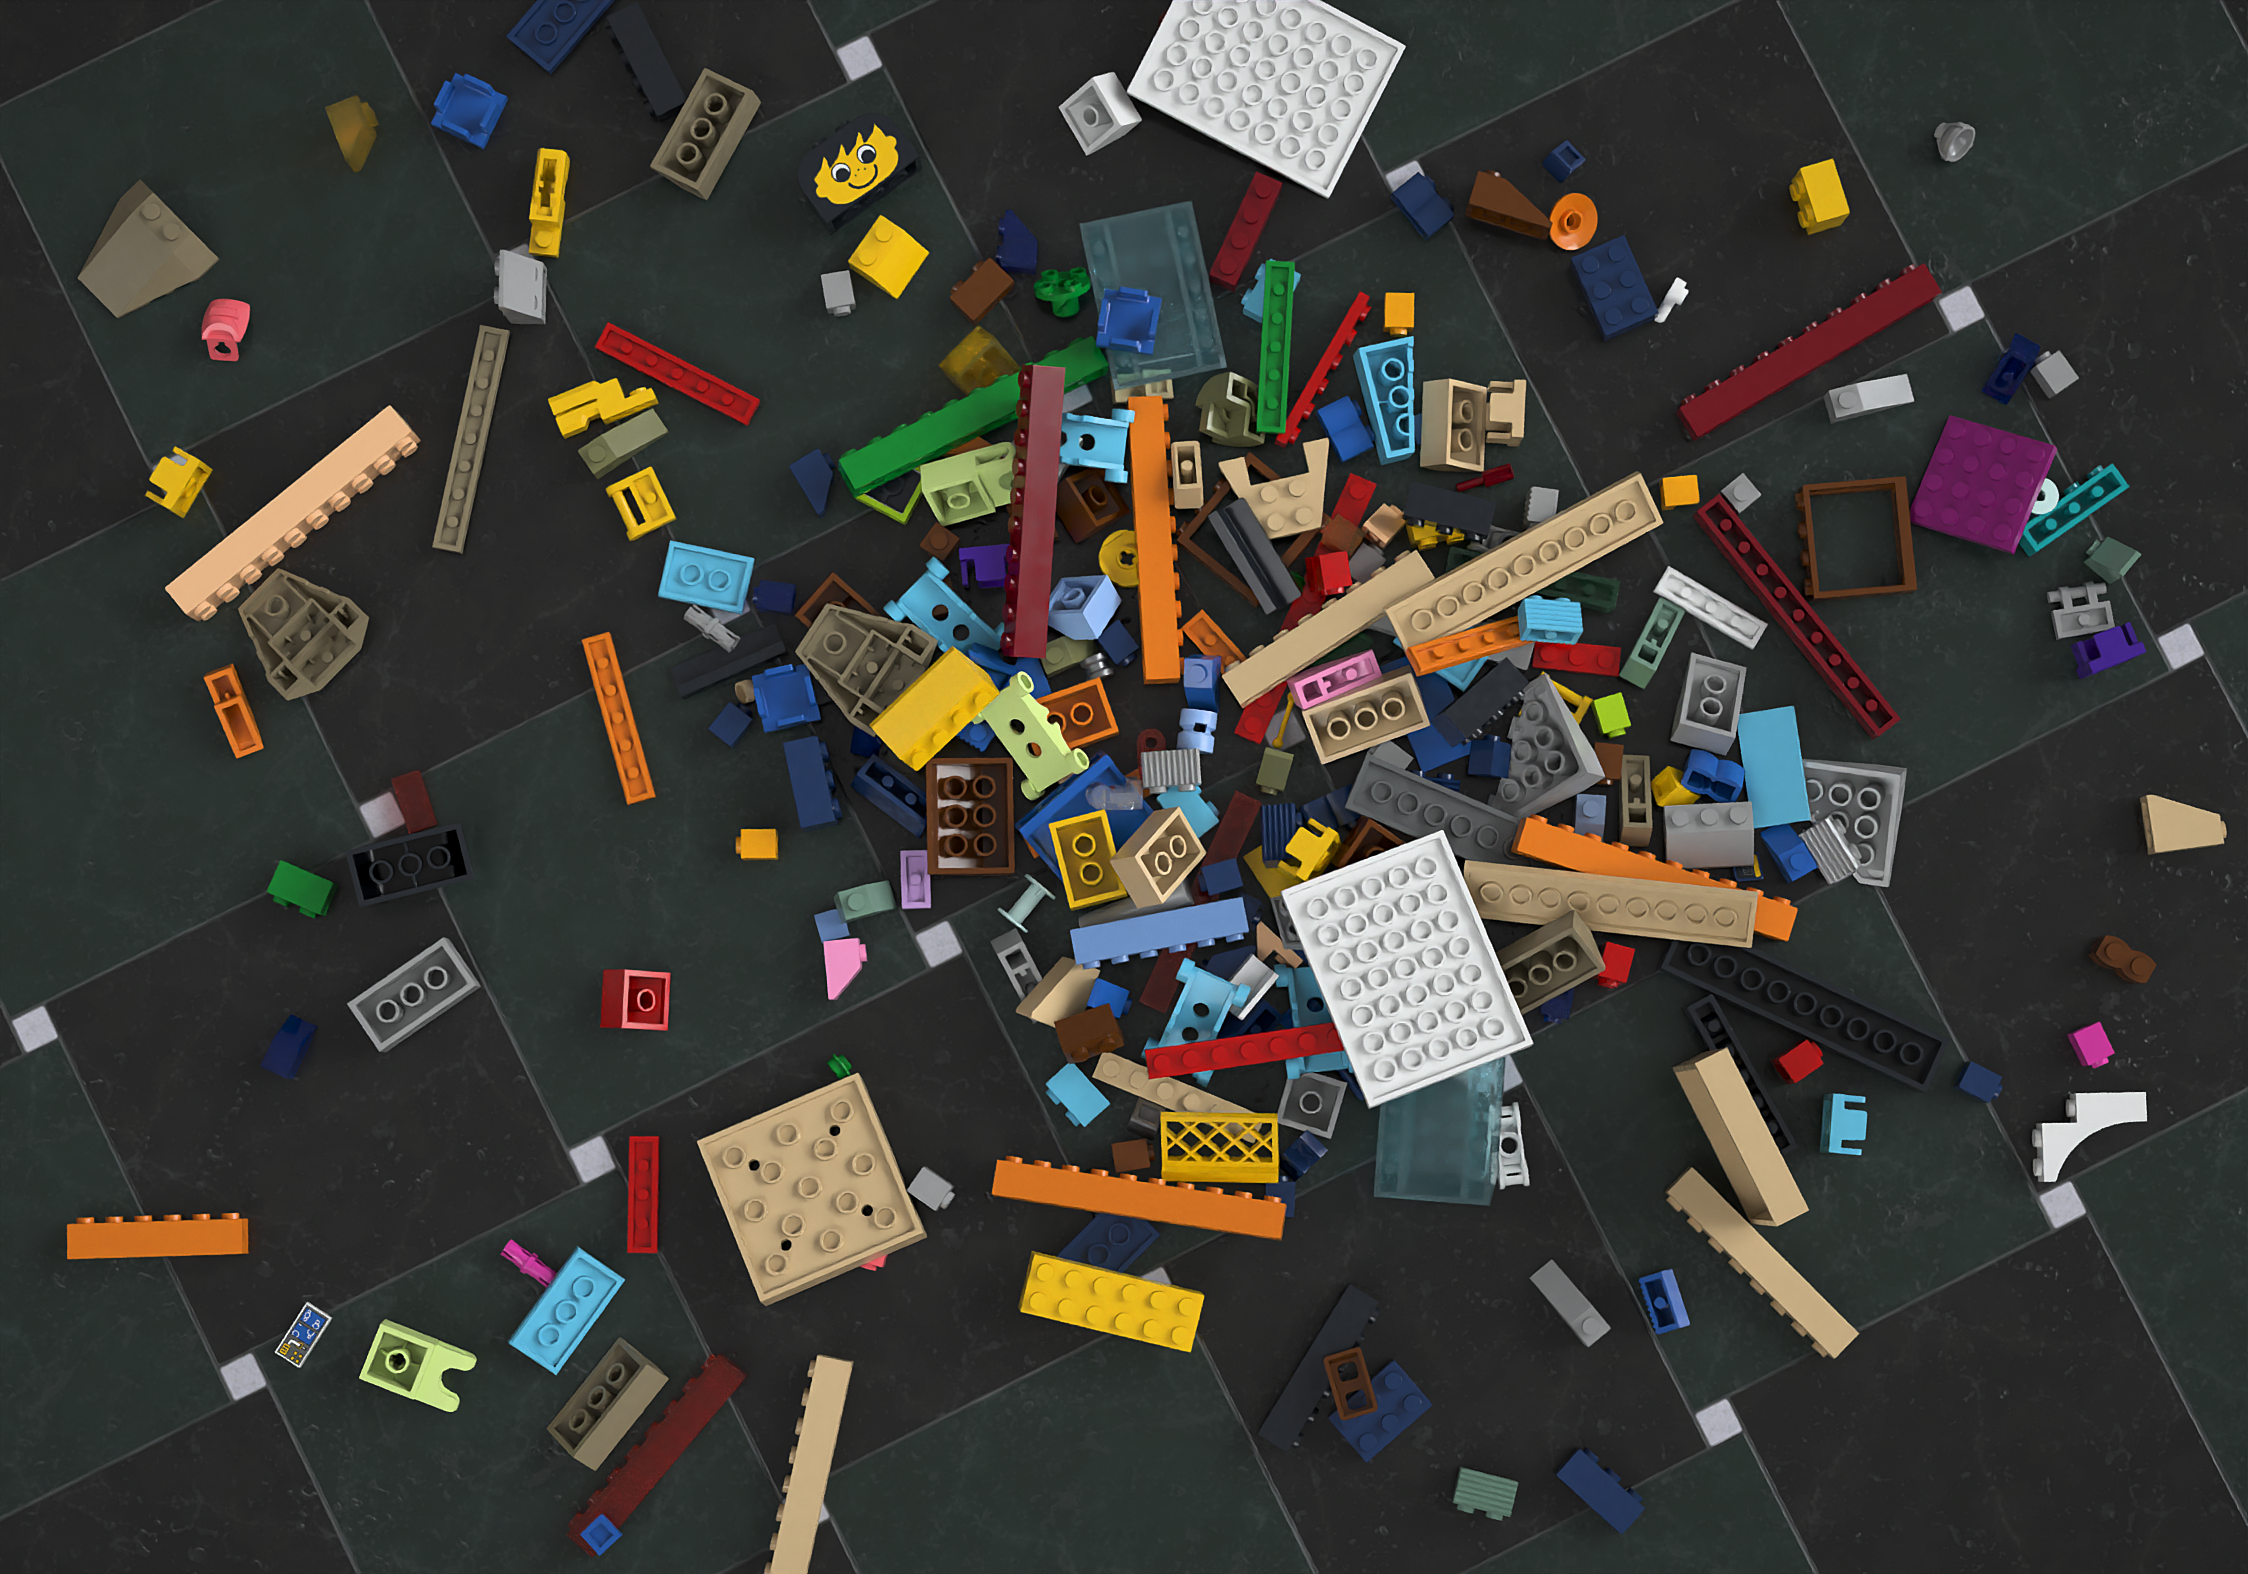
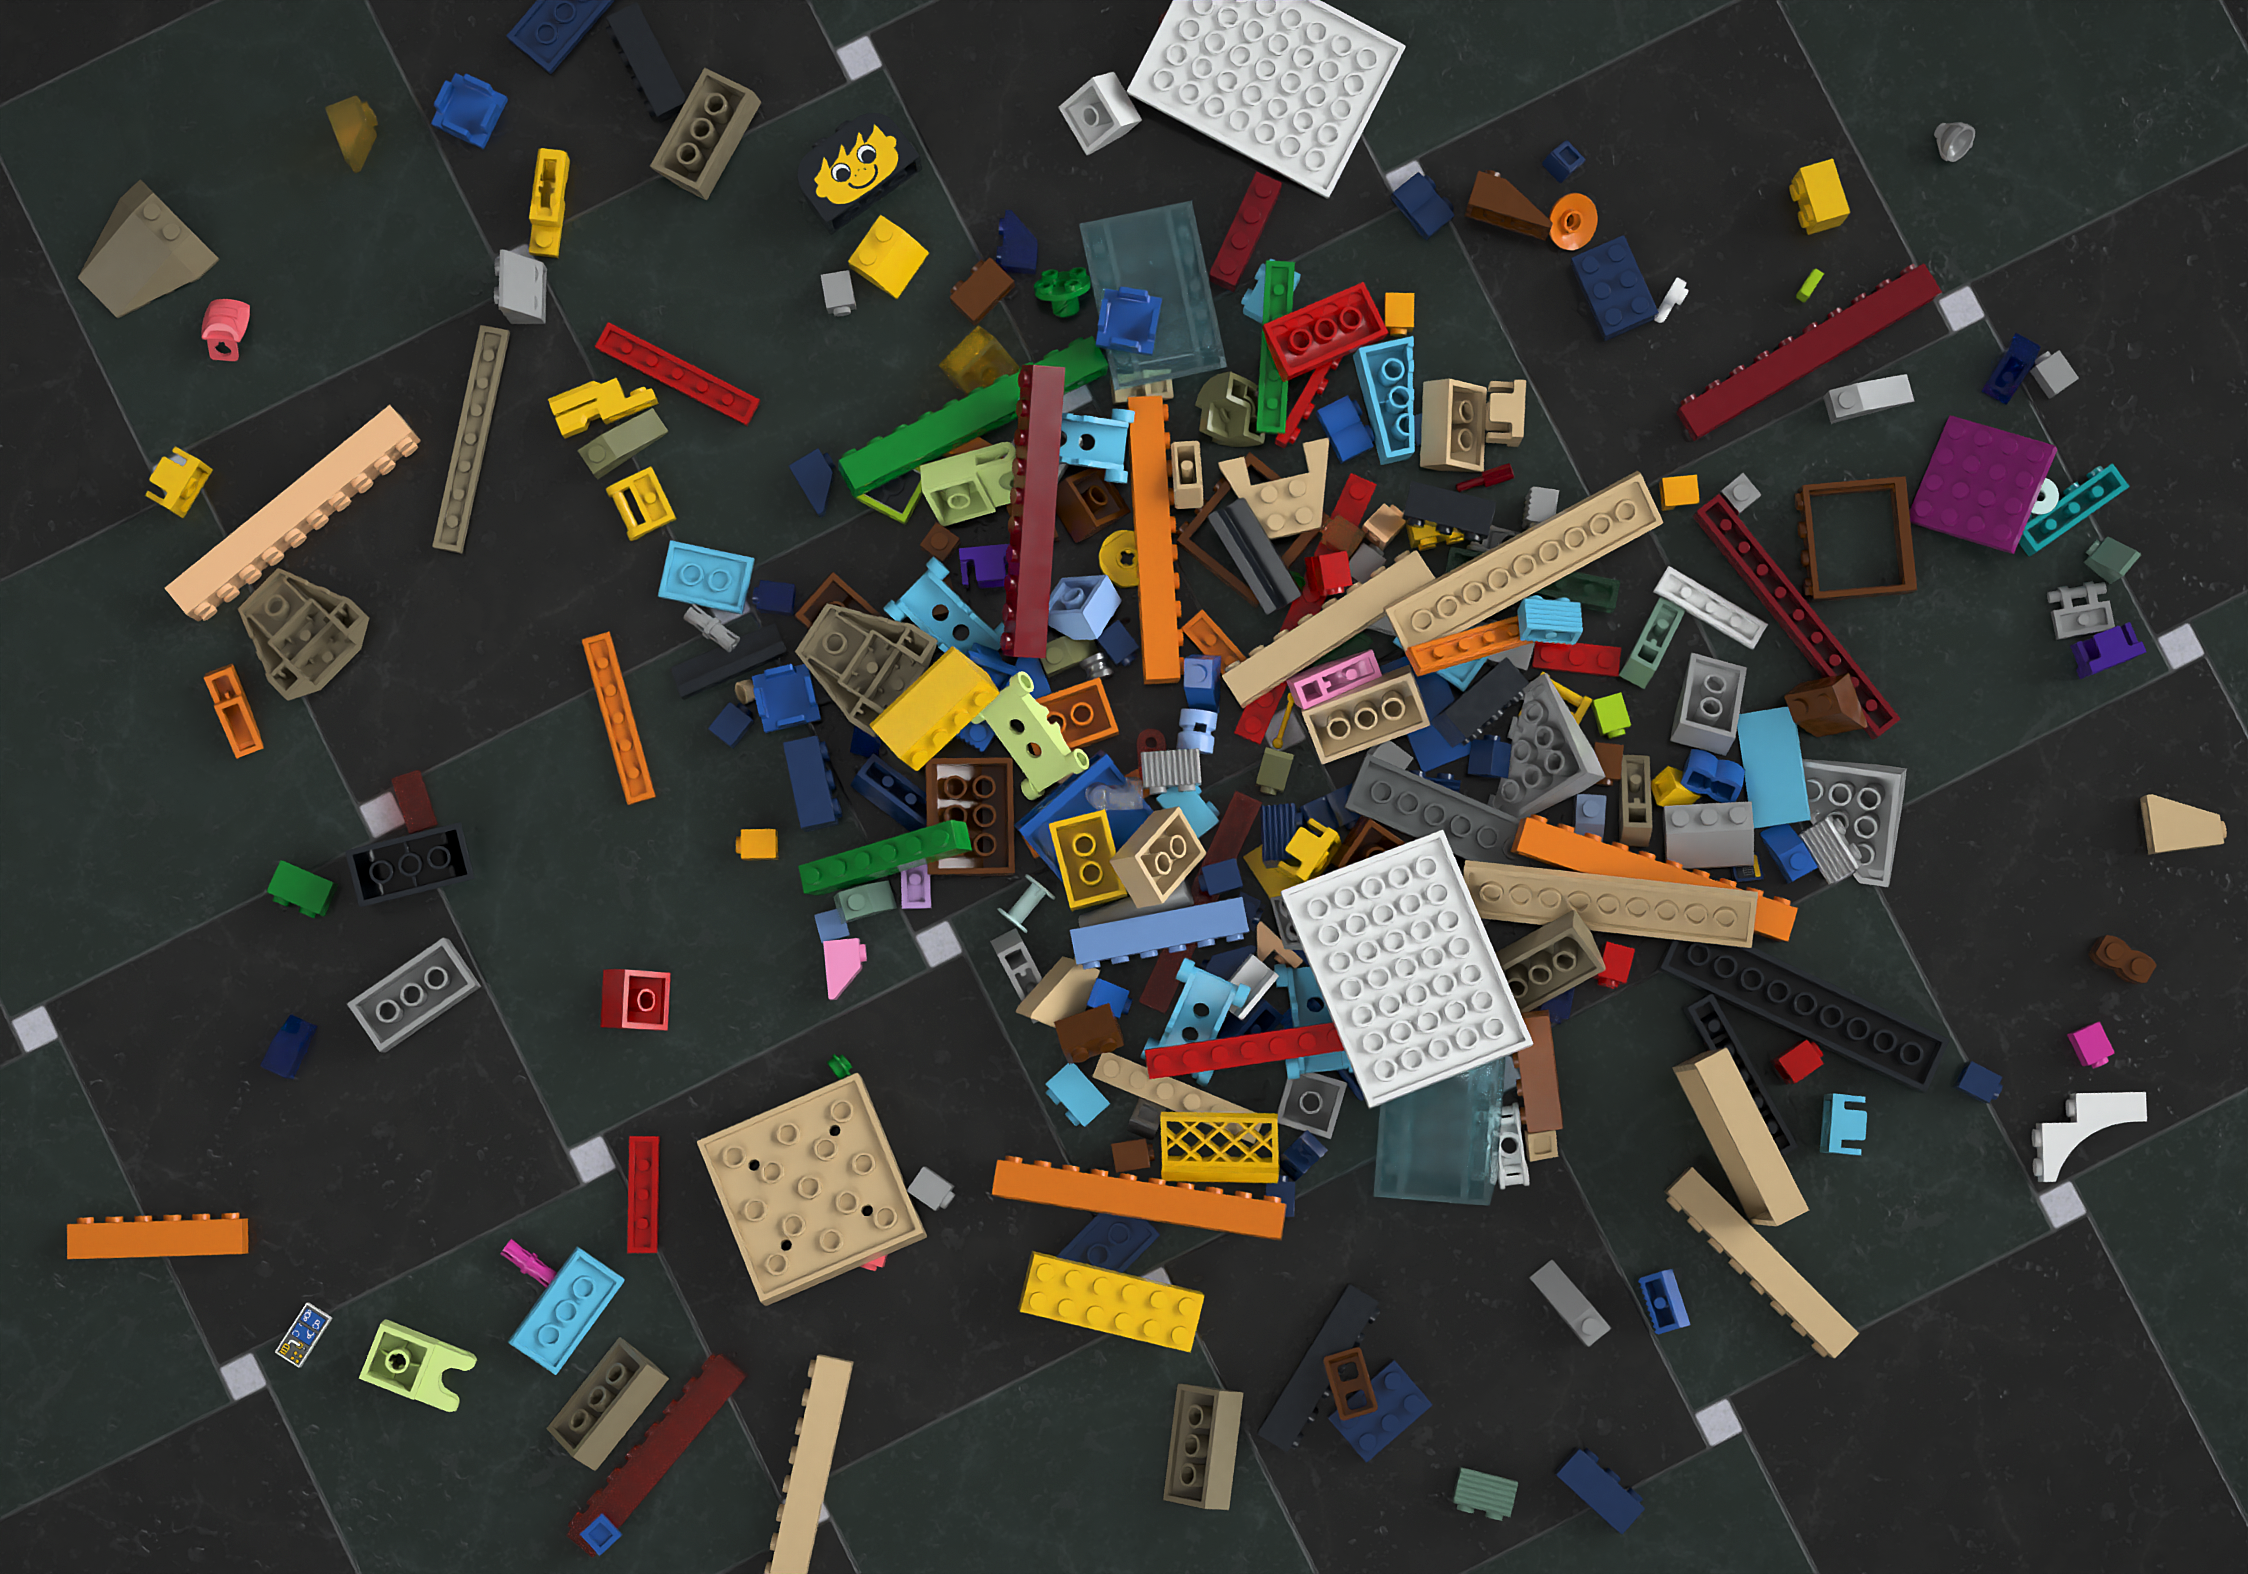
(885, 857): none -> green brick
(1203, 1446): none -> dark tan slope
(1324, 331): none -> red slope
(1539, 1076): none -> dark orange brick
(1541, 1145): none -> tan plate
(1809, 285): none -> lime tile
(1826, 706): none -> reddish brown slope

